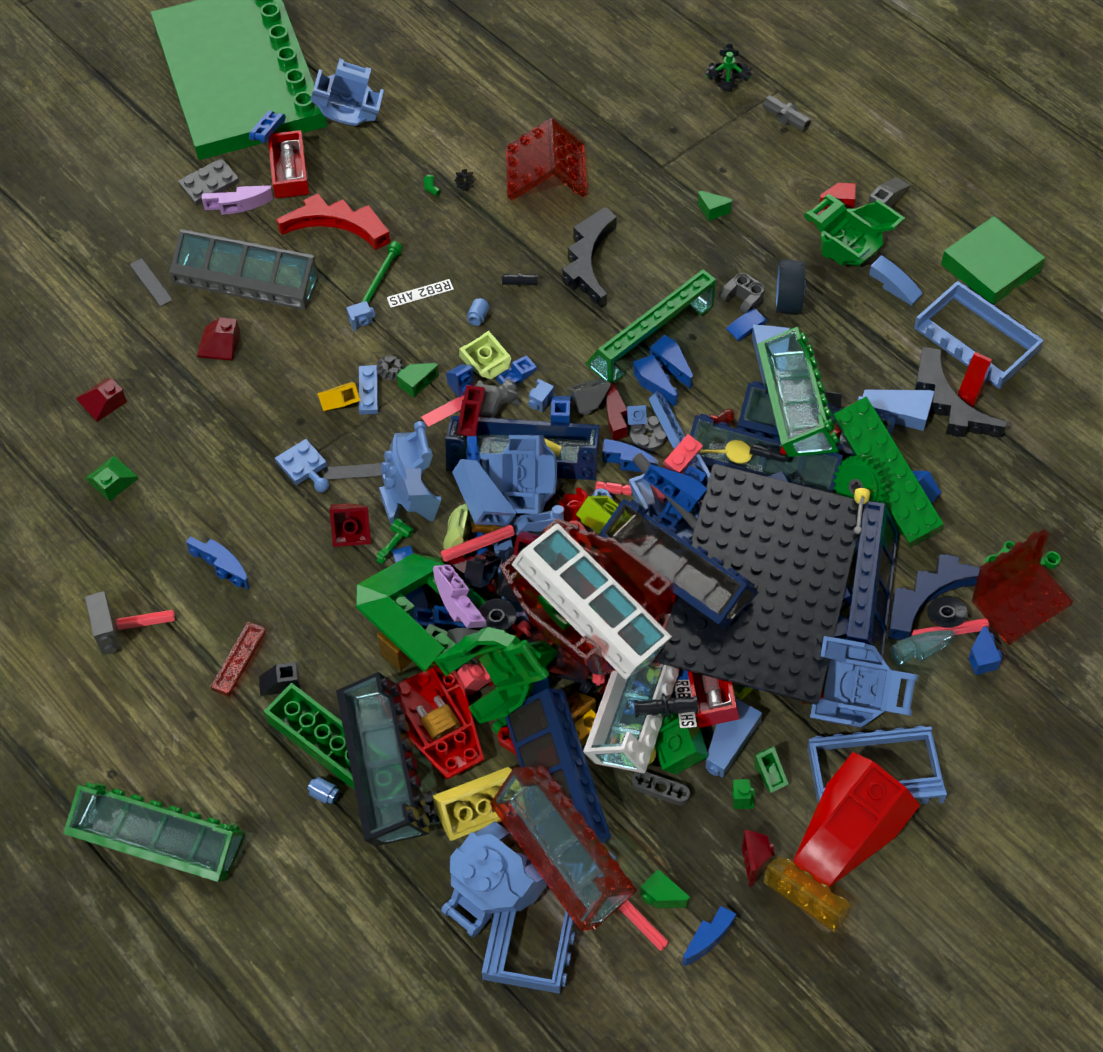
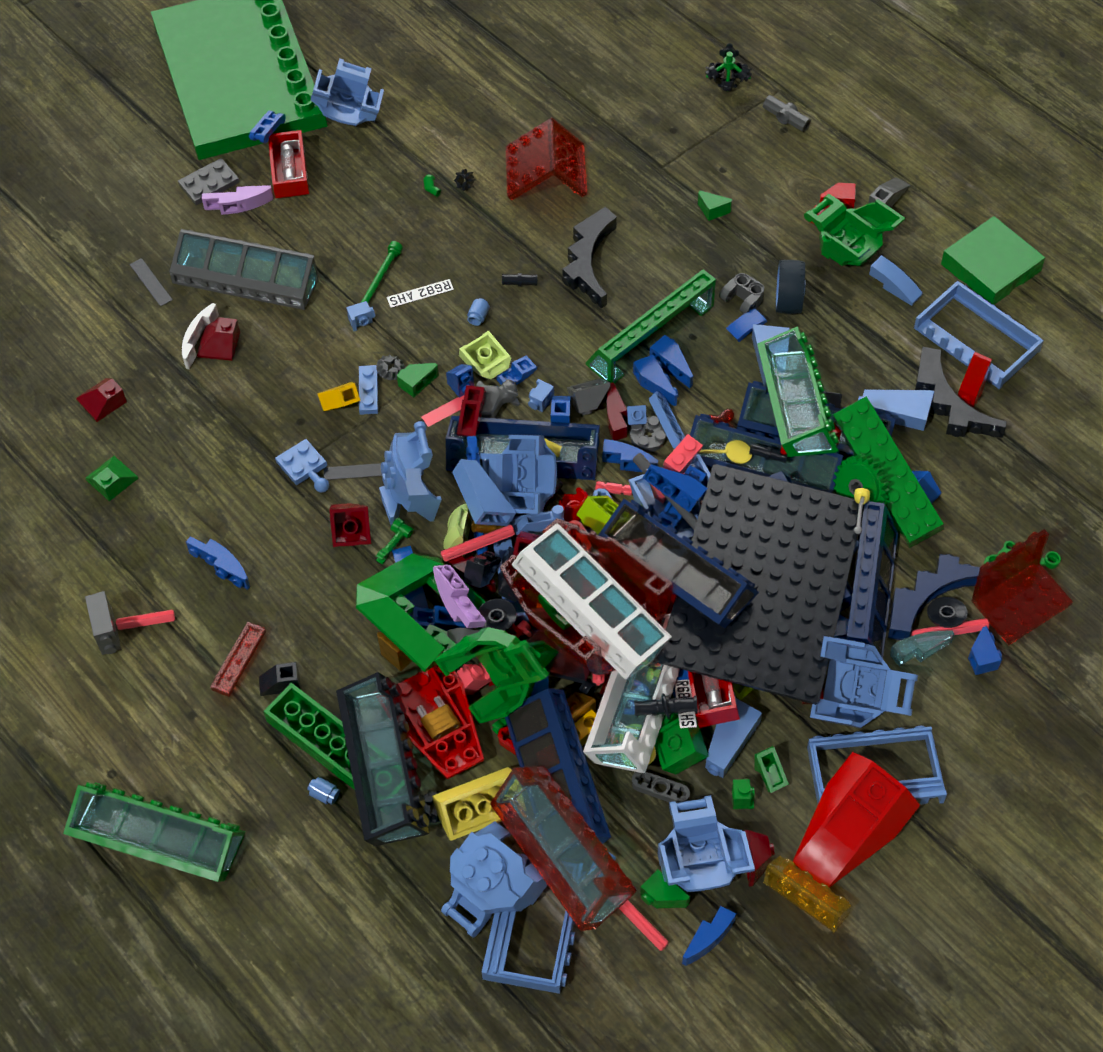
(194, 331): none -> white slope
(338, 215): arch -> none
(701, 850): none -> medium blue piece

